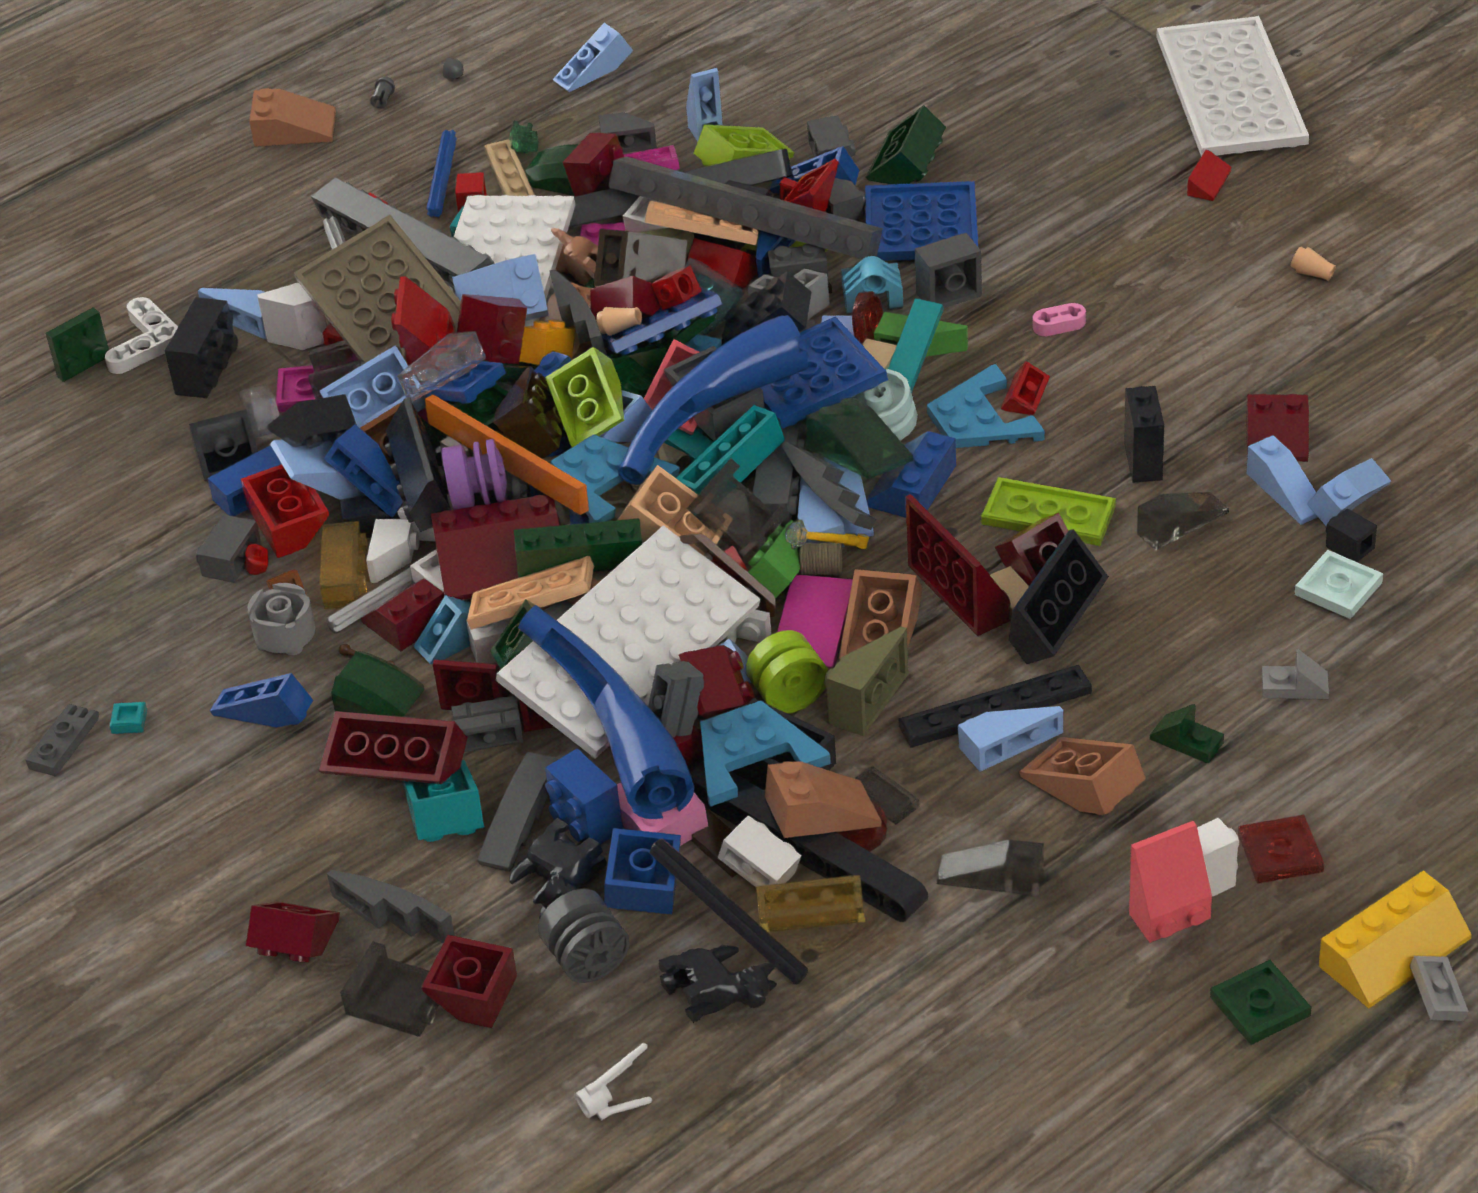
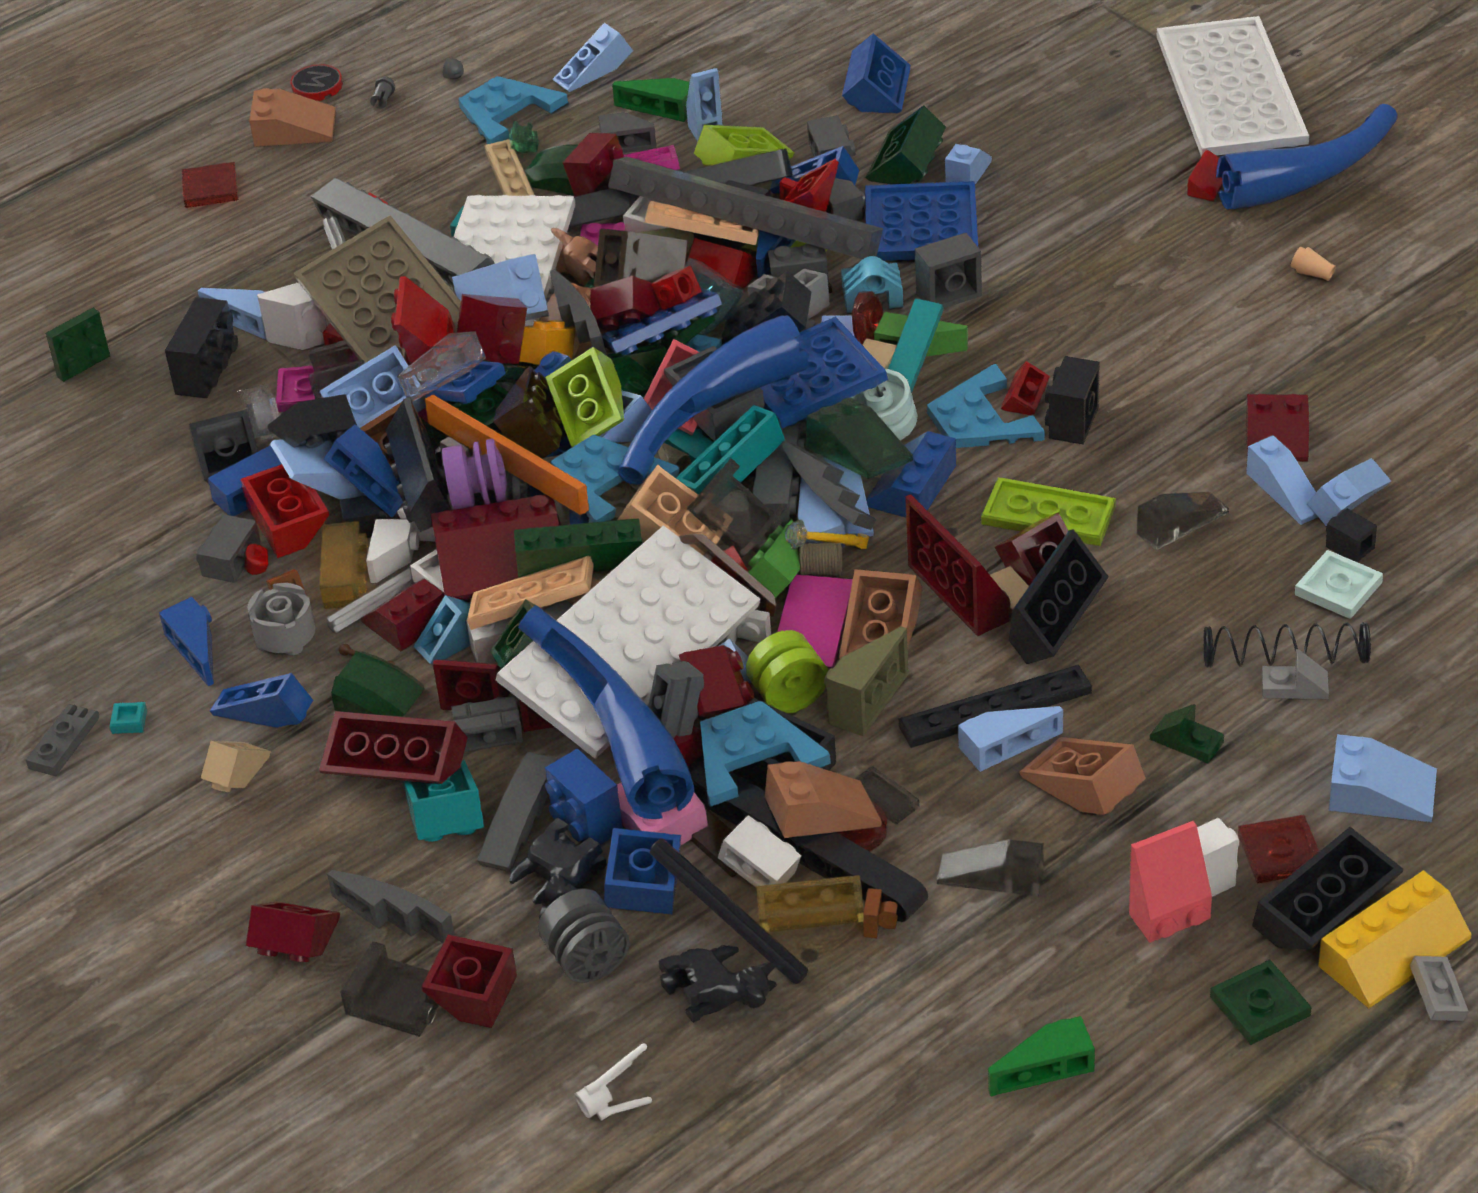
(156, 337): white beam -> none
(189, 632): none -> blue slope
(209, 184): none -> clear red tile
(232, 764): none -> tan slope
(317, 82): none -> tile
(441, 173): blue axle -> none
(469, 185): red brick -> none
(501, 99): none -> dark azure wing
(615, 320): light nougat cone -> none
(653, 96): none -> green slope
(876, 78): none -> blue slope
(878, 914): none -> dark orange tile
(966, 164): none -> light blue slope
(1048, 1055): none -> green slope
(1059, 319): bright pink beam -> none
(1072, 400): none -> black brick
(1144, 434): black brick -> none
(1275, 174): none -> blue brick
(1324, 892): none -> black slope
(1363, 645): none -> black piece
(1380, 781): none -> light blue slope

